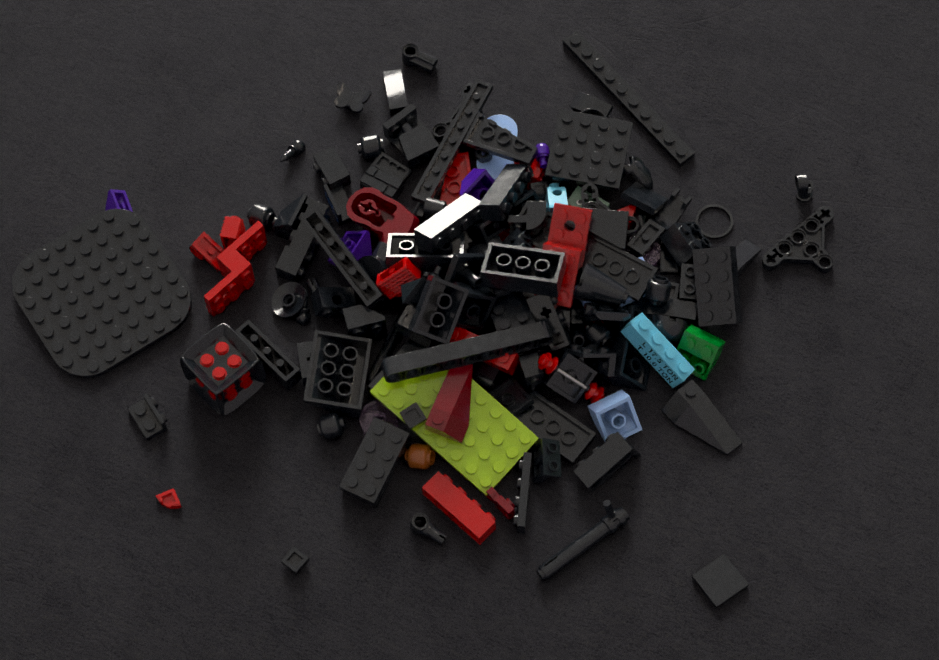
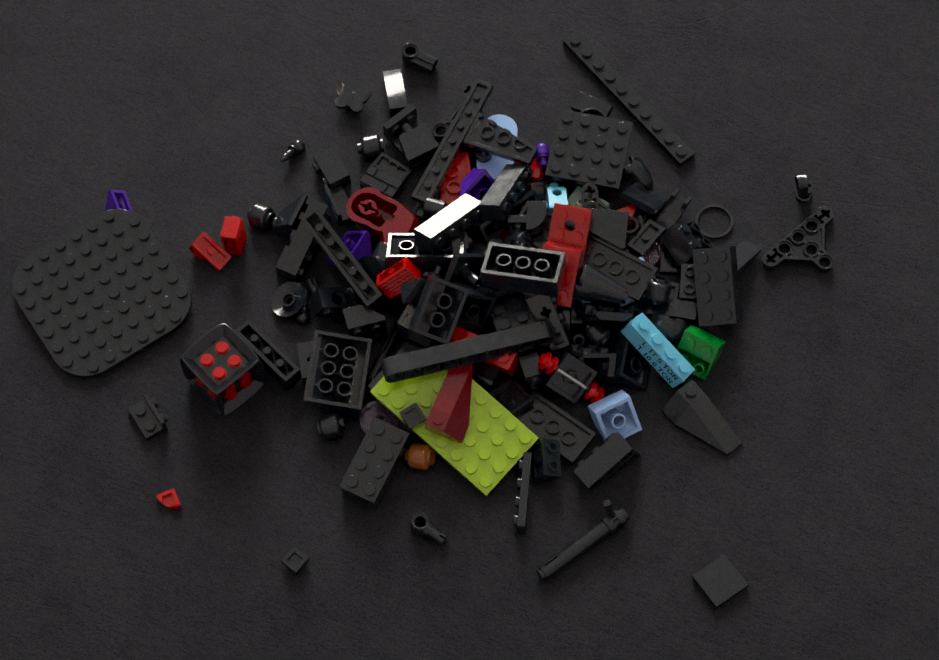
(236, 269): red bracket -> none
(459, 507): red brick -> none
(504, 505): dark red plate -> none

